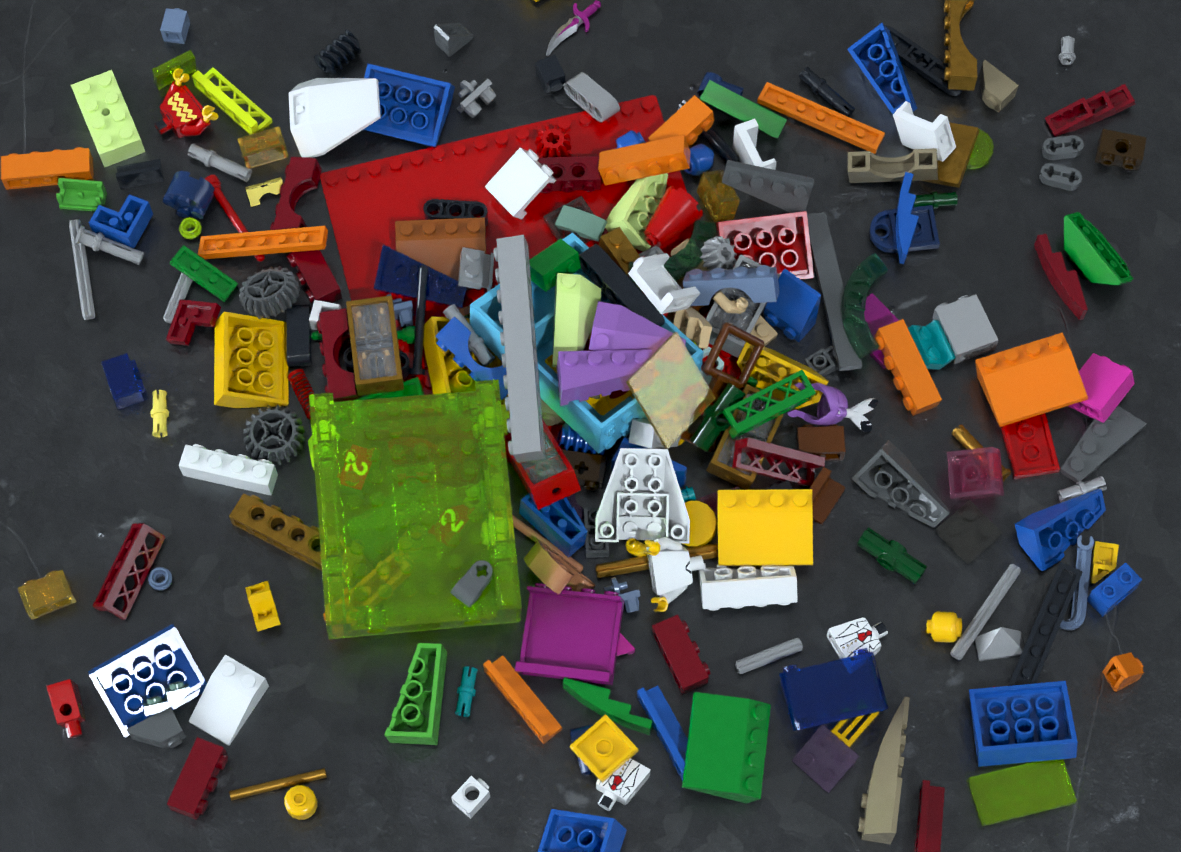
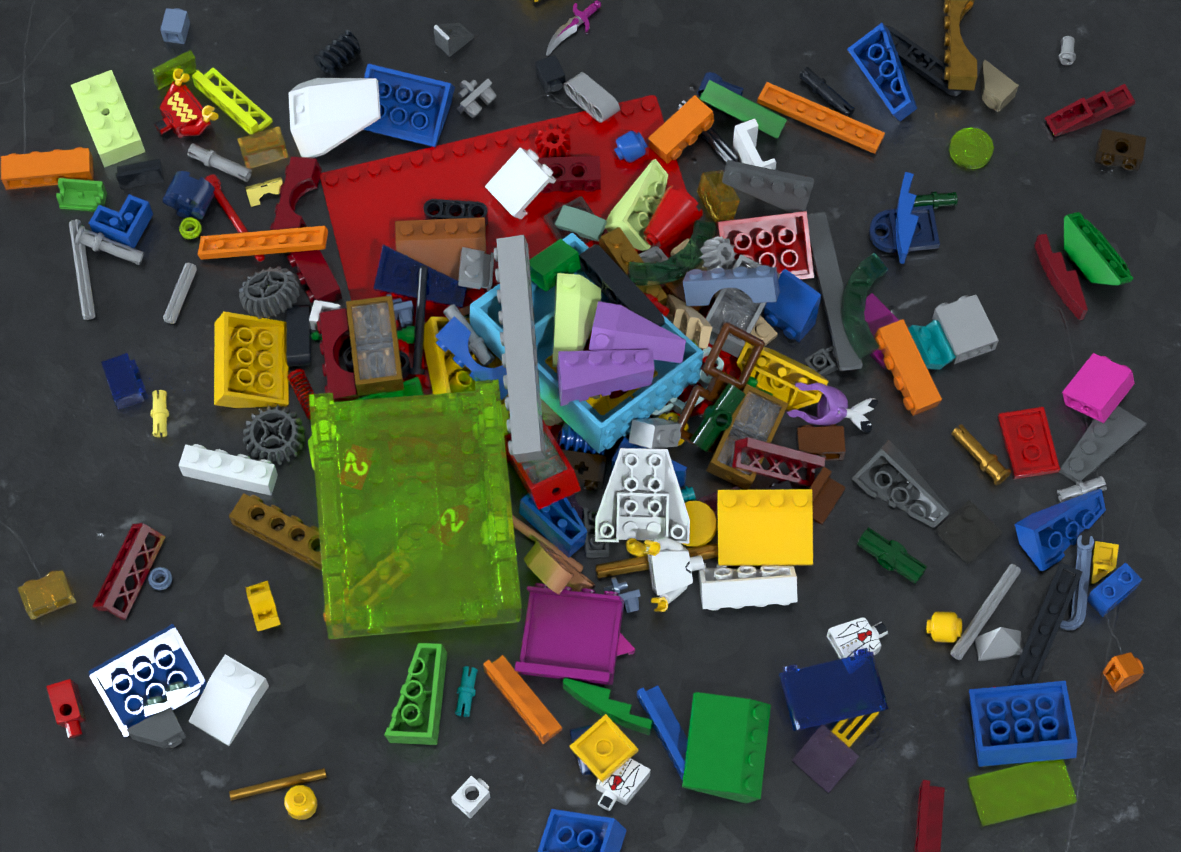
(188, 316): dark red plate -> none
(197, 778): dark red brick -> none
(203, 273): green tile -> none
(470, 586): dark grey piece -> none
(644, 160): orange brick -> none
(660, 285): white panel -> none
(670, 390): clear yellow piece -> none
(680, 654): dark red brick -> none
(700, 159): blue head -> none
(728, 306): tan arm -> none
(768, 655): light grey axle -> none
(772, 412): green fence -> none
(868, 167): dark tan arch -> none
(885, 784): dark tan wedge -> none
(922, 134): white panel -> none
(954, 166): pearl gold tile -> none
(975, 473): clear pink brick -> none
(1030, 379): orange slope -> none
(1060, 176): dark grey beam -> none
(1062, 147): dark grey beam -> none

